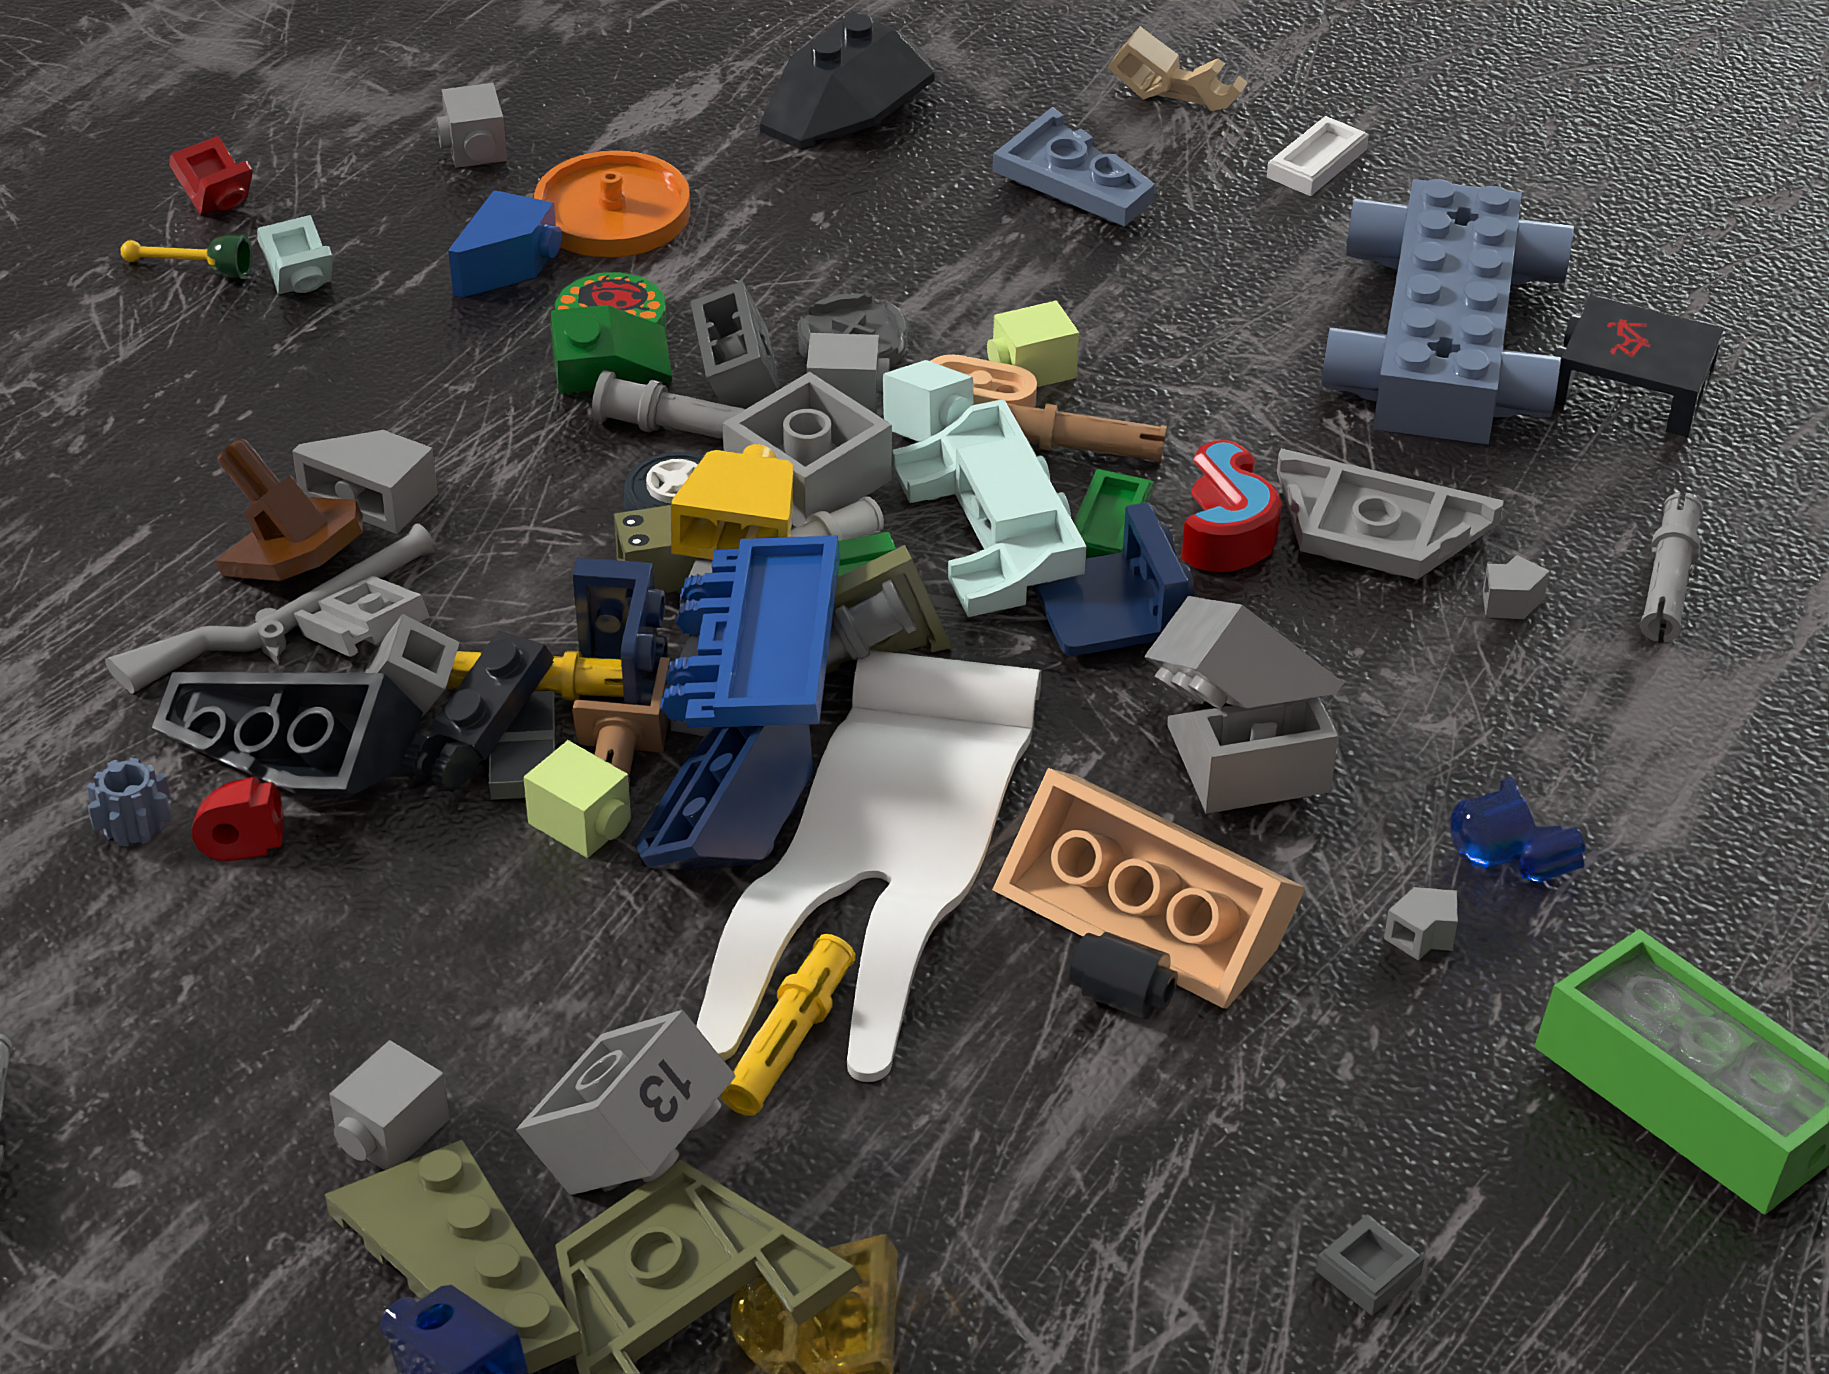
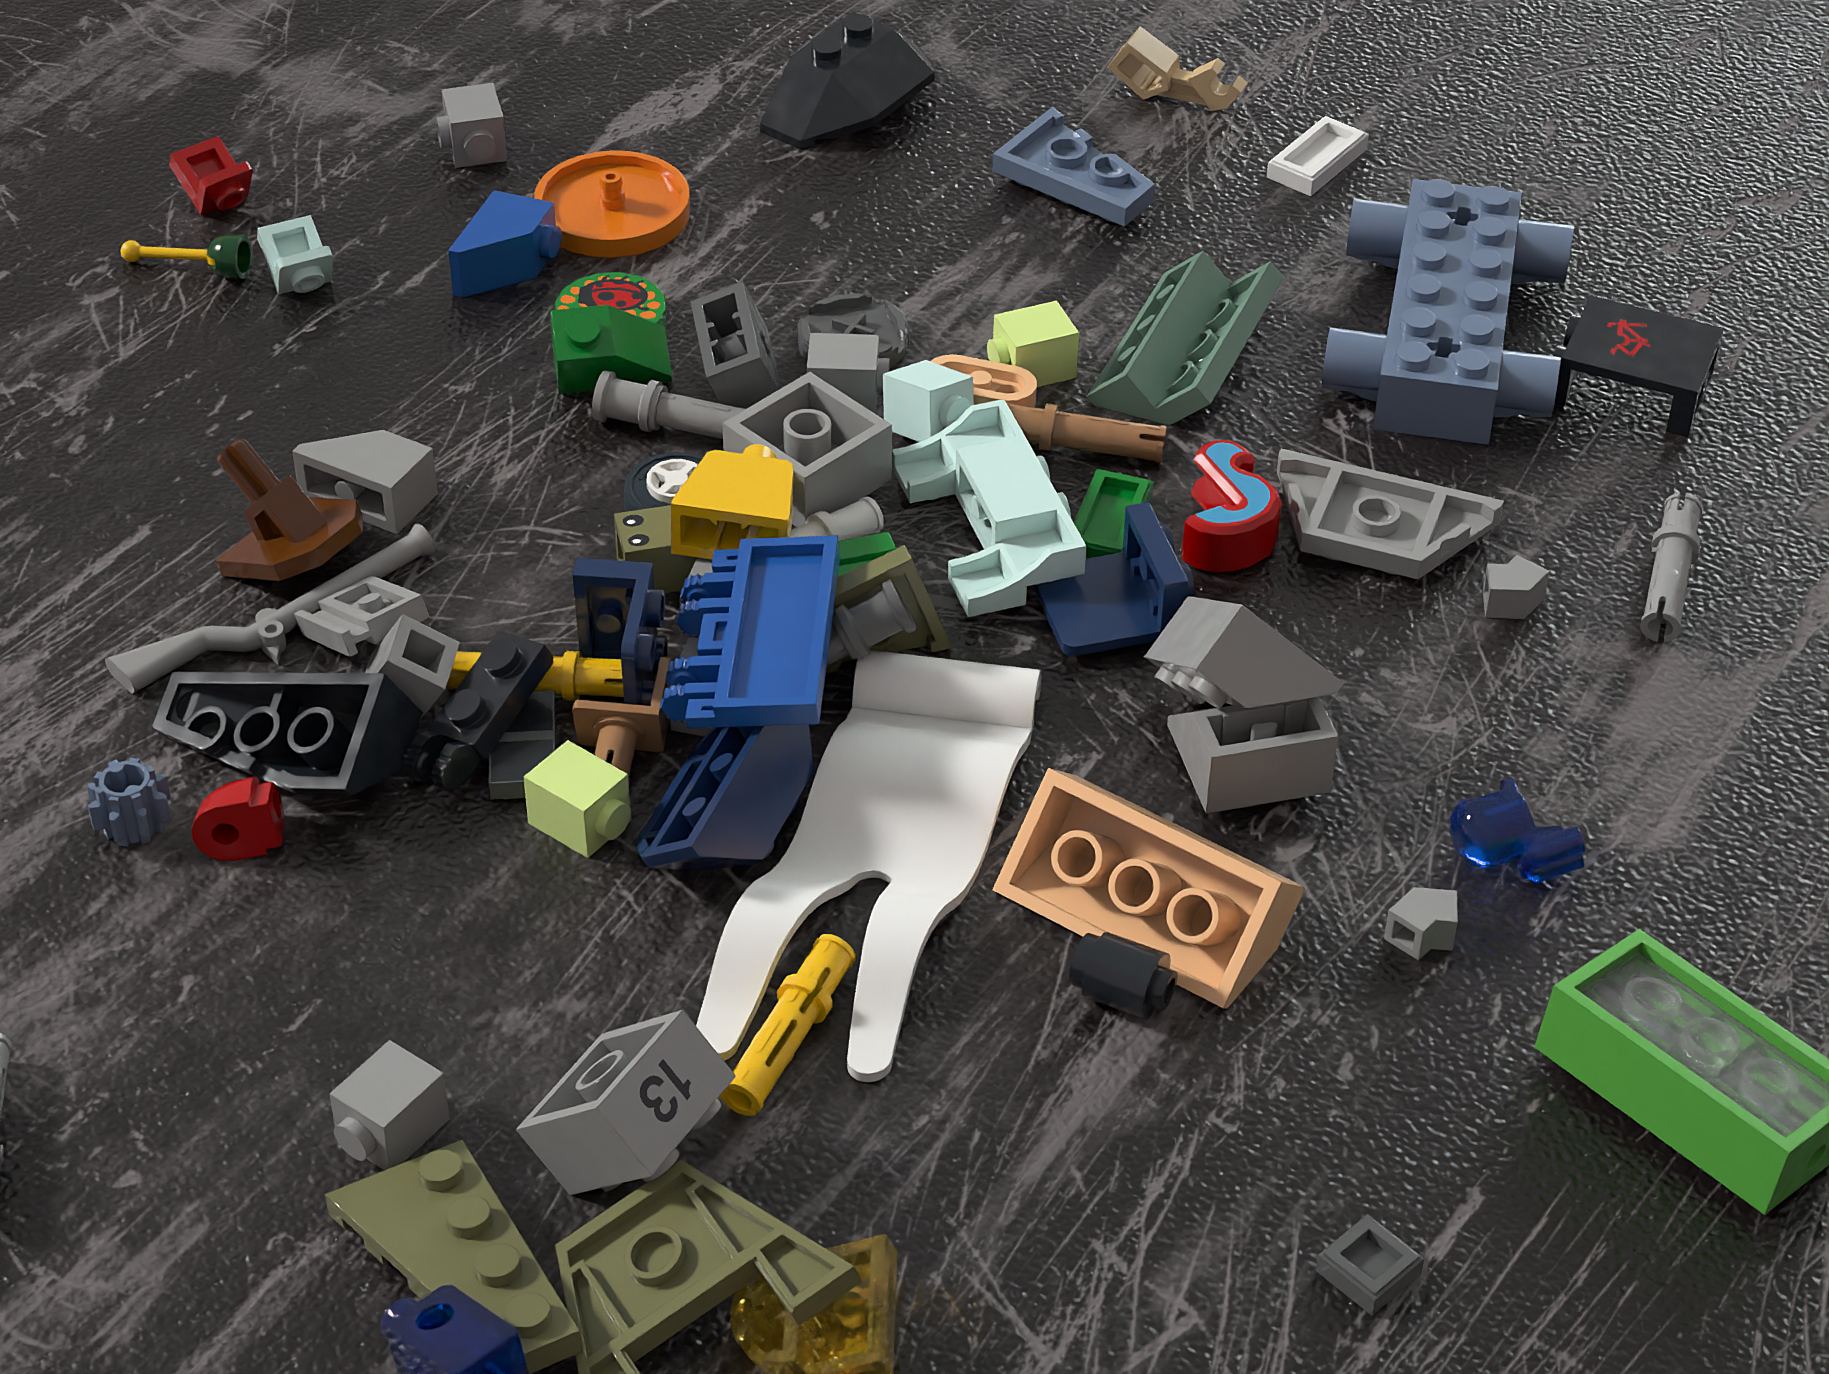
(1184, 341): none -> sand green slope

